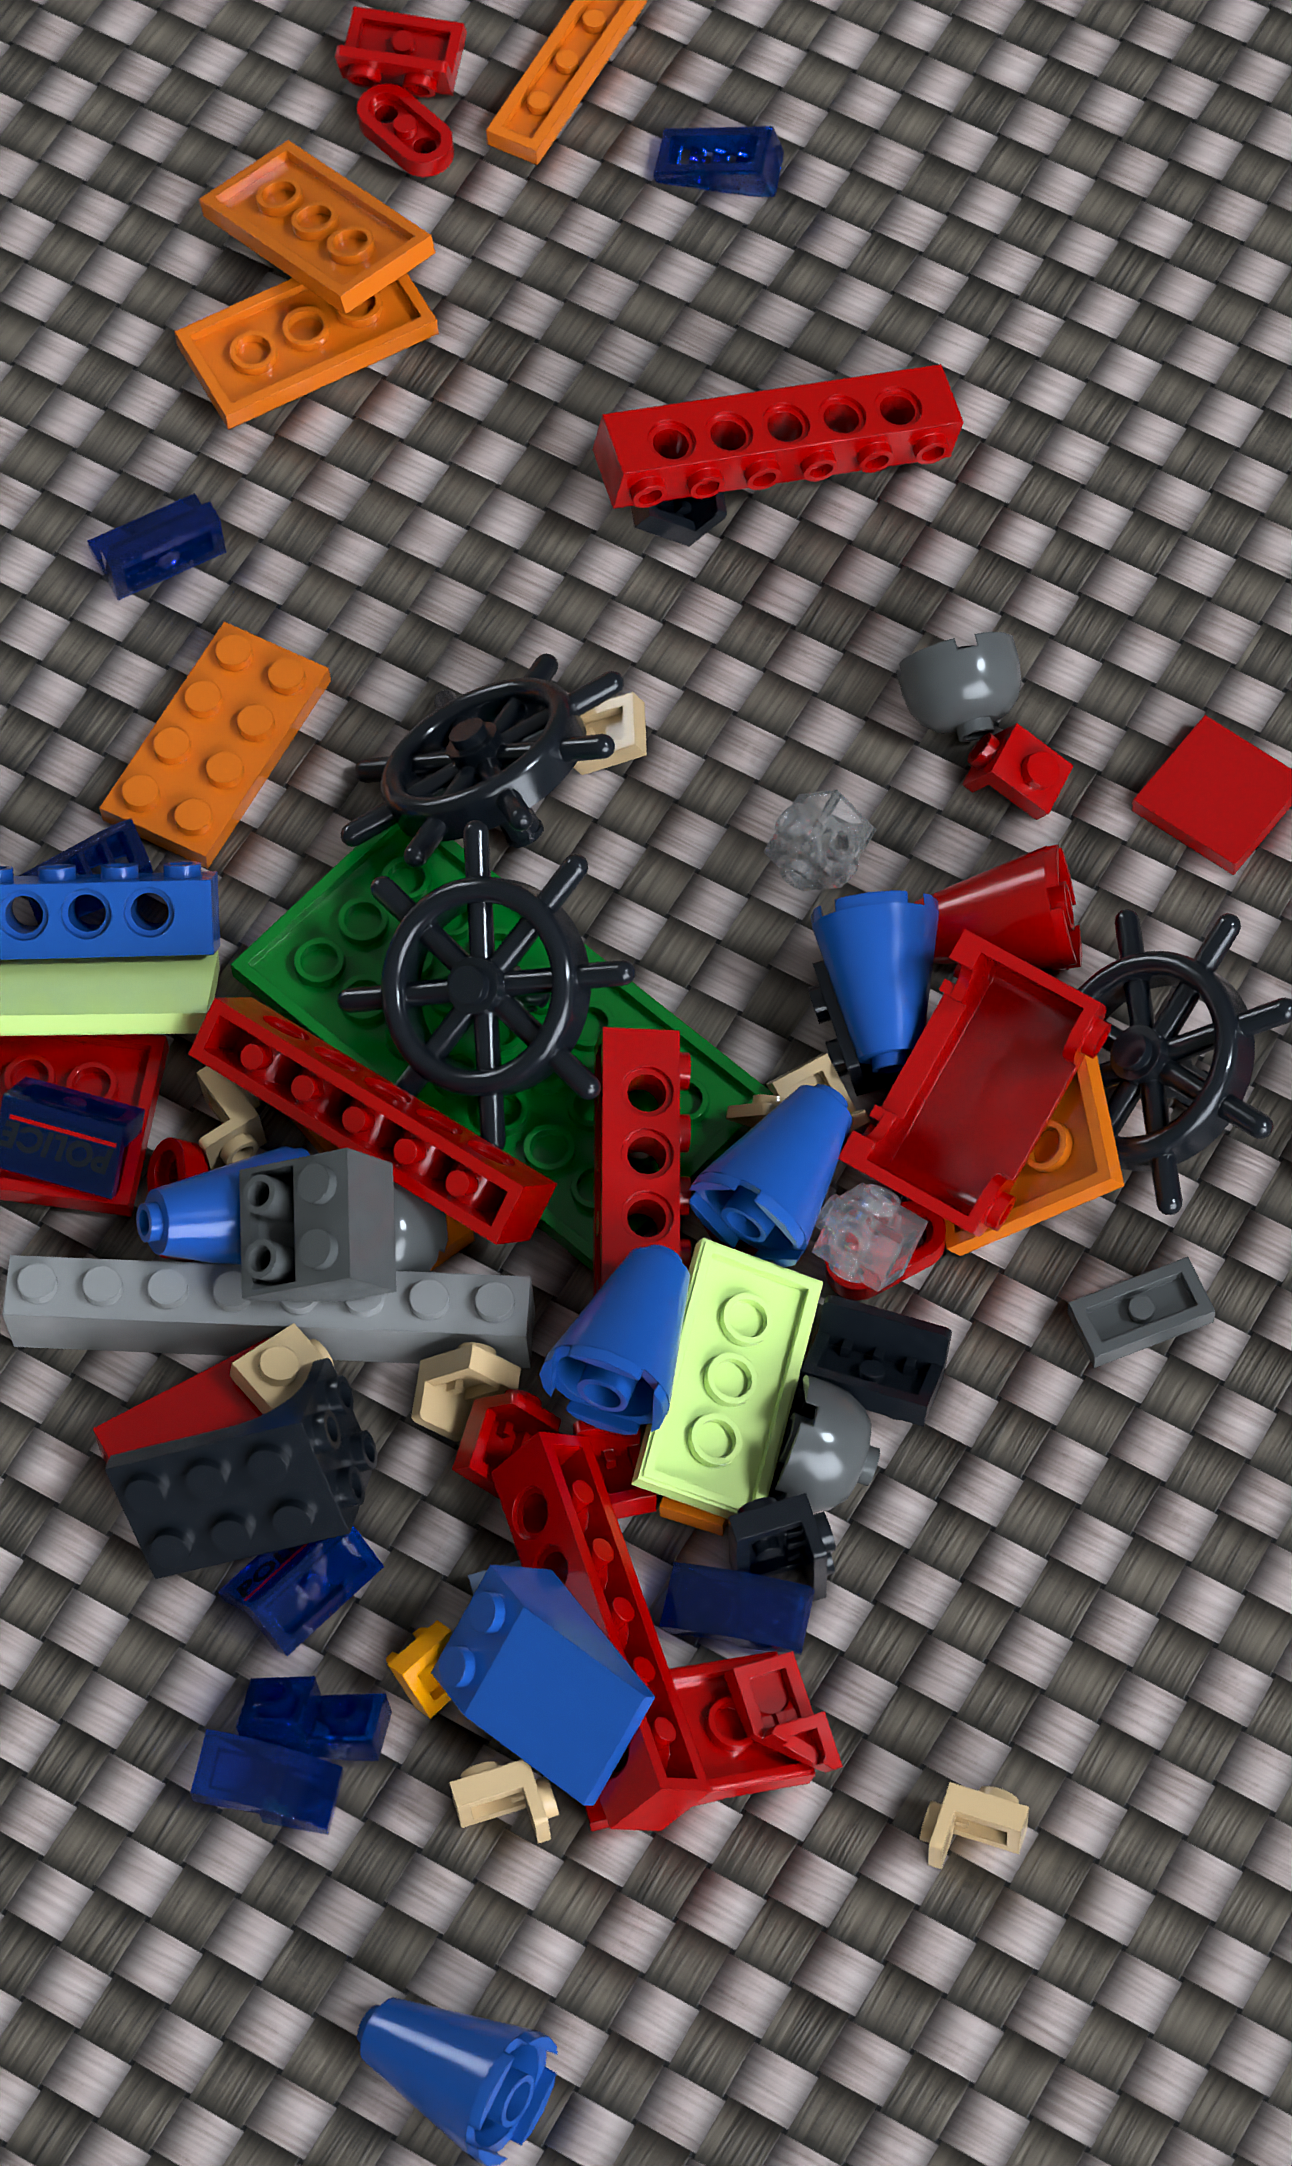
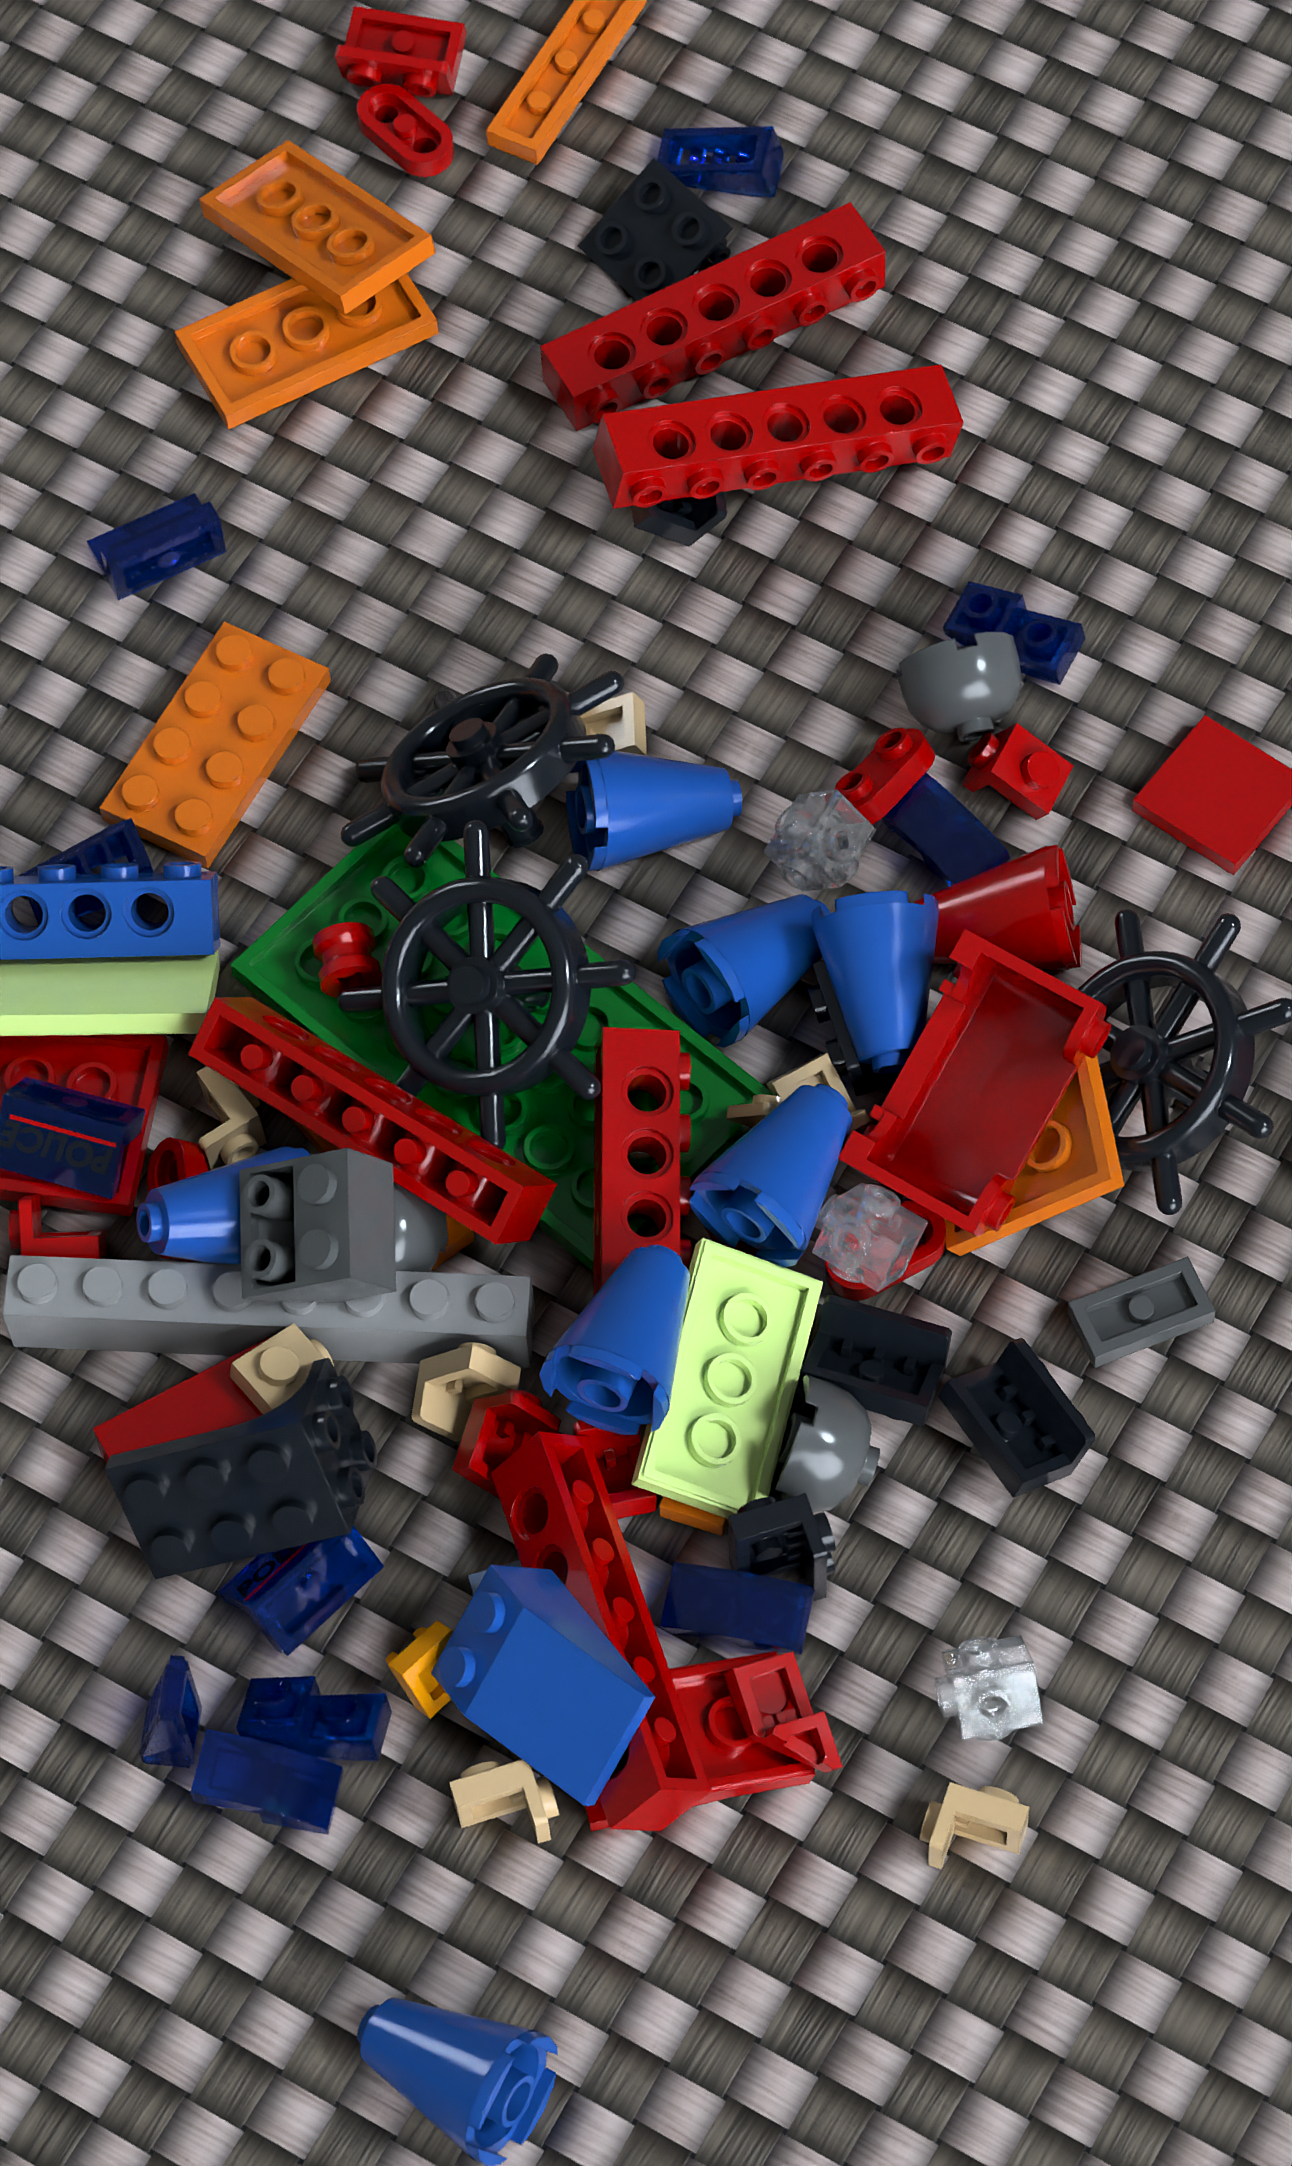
(27, 1235): none -> red bracket
(172, 1718): none -> clear blue slope
(346, 957): none -> red wheel
(646, 805): none -> blue cone
(656, 234): none -> black hinge
(732, 291): none -> red brick
(739, 965): none -> blue cone
(887, 772): none -> red plate
(944, 832): none -> clear blue slope
(989, 1688): none -> clear brick
(1019, 1419): none -> black bracket
(1042, 641): none -> clear blue slope

